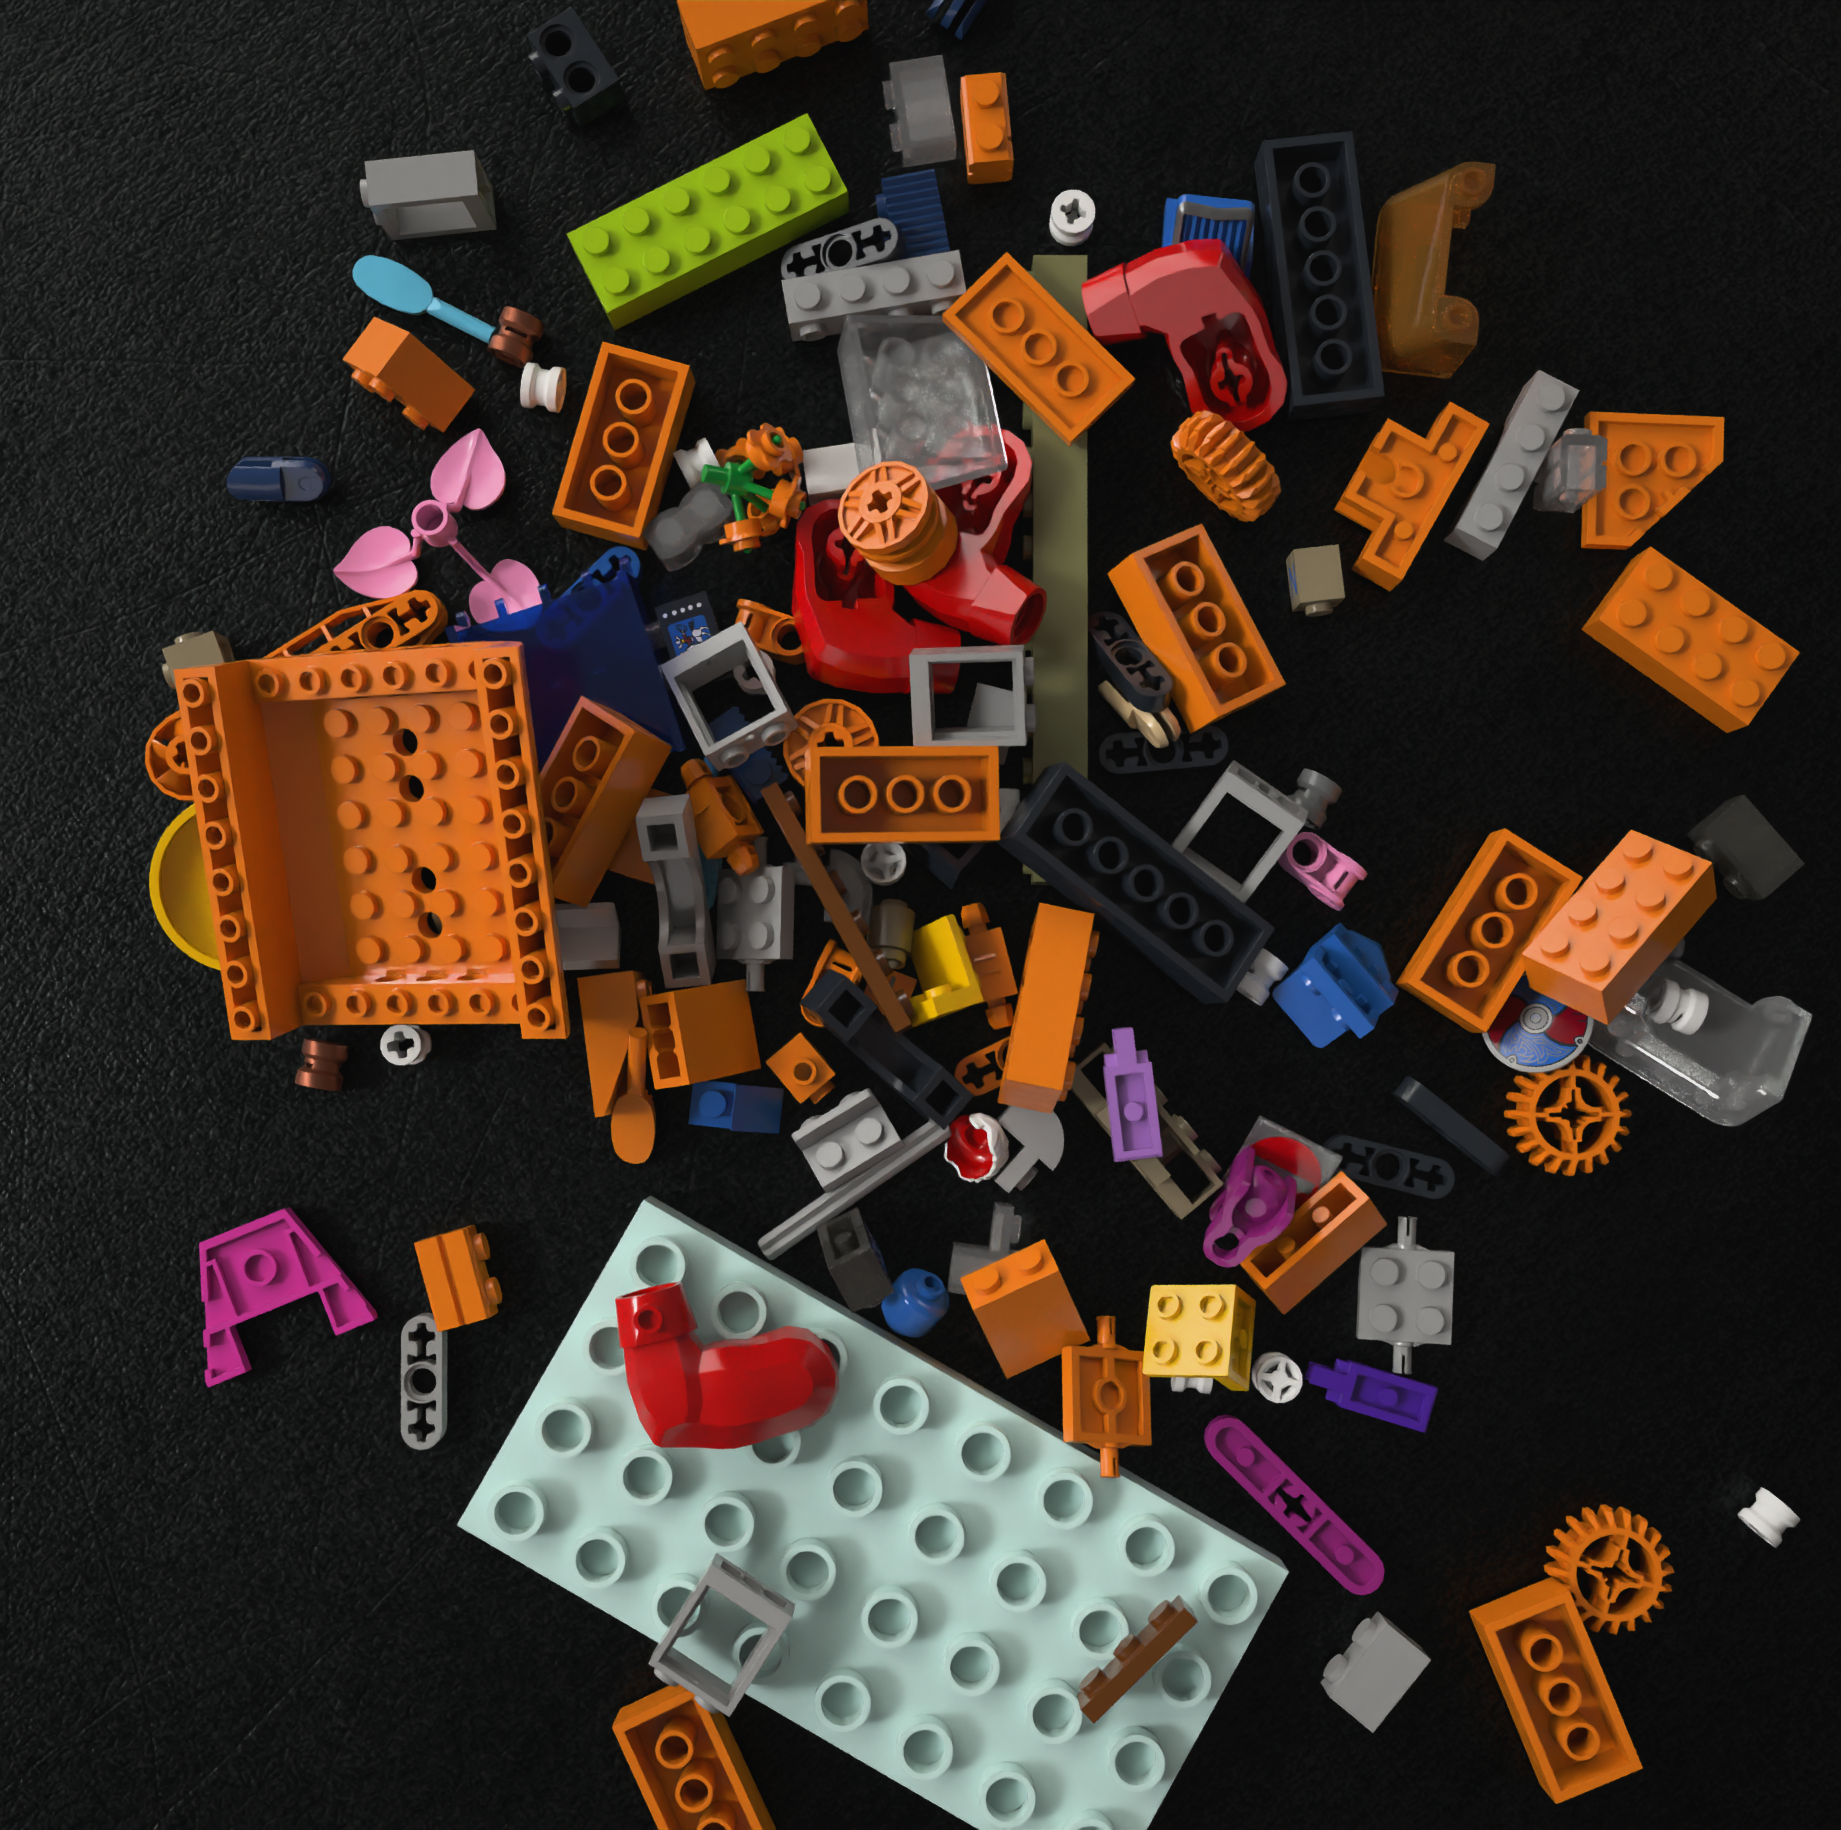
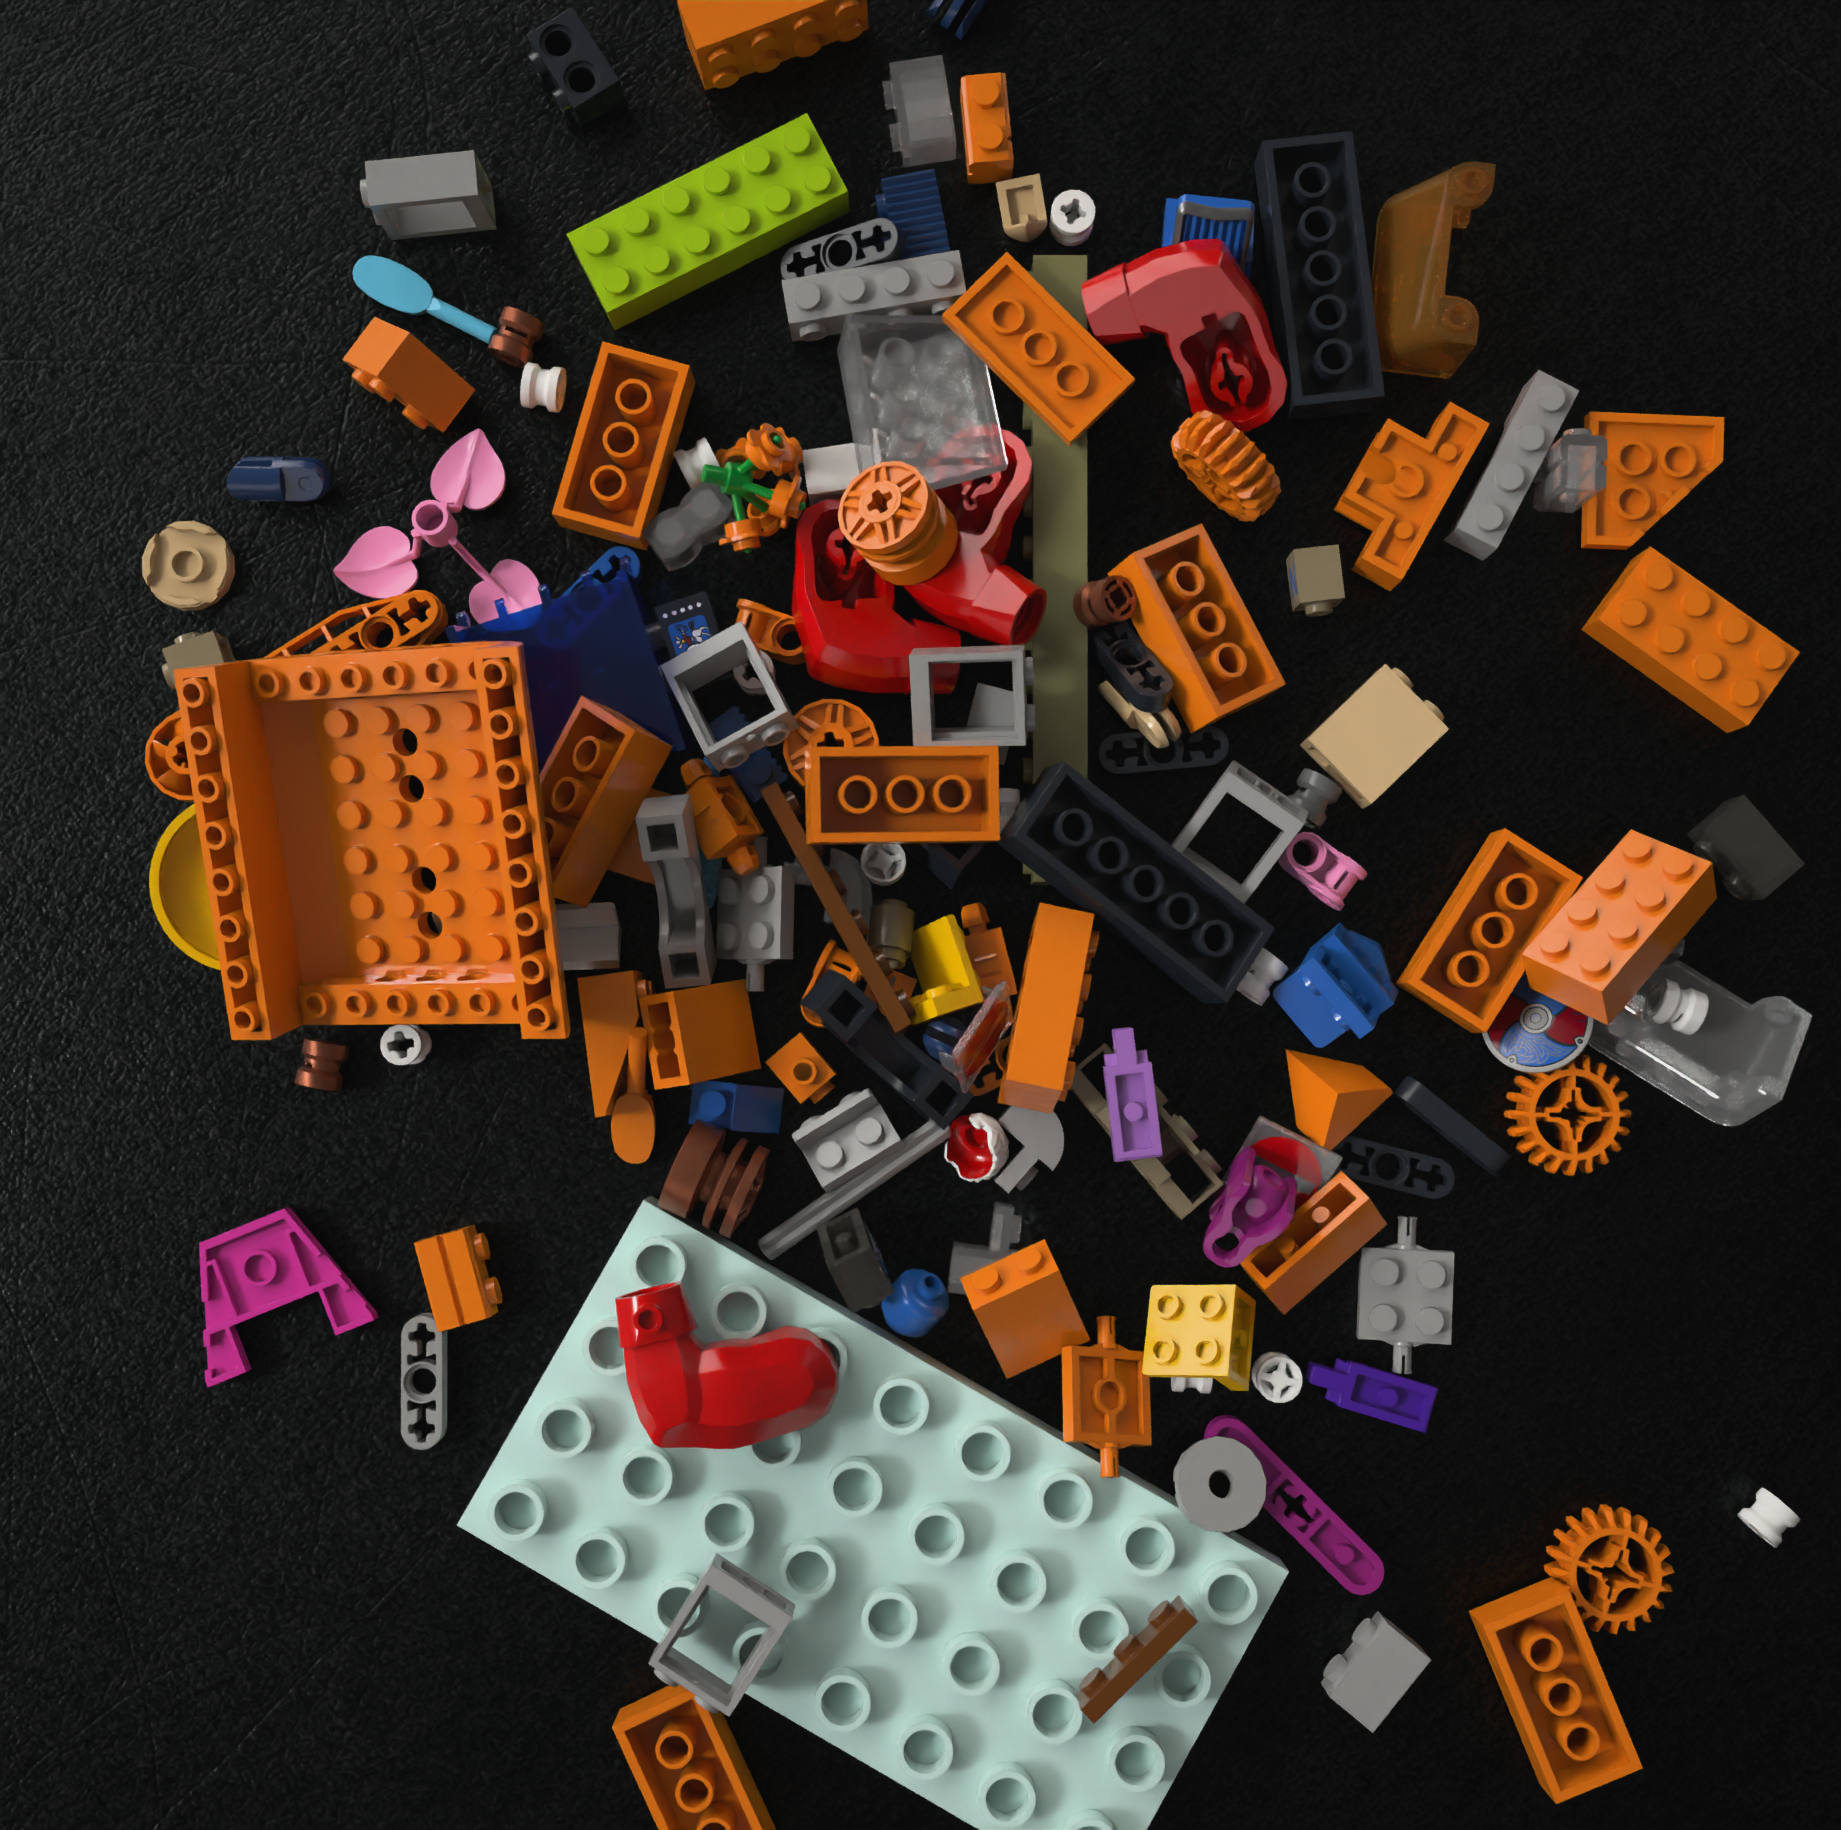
(188, 566): none -> tan tile
(713, 1178): none -> copper wheel
(943, 1035): none -> dark blue arm
(981, 1036): none -> clear piece
(1022, 207): none -> tan plate
(1104, 601): none -> copper wheel
(1245, 1479): none -> light grey tile
(1331, 1096): none -> orange slope
(1375, 735): none -> tan brick

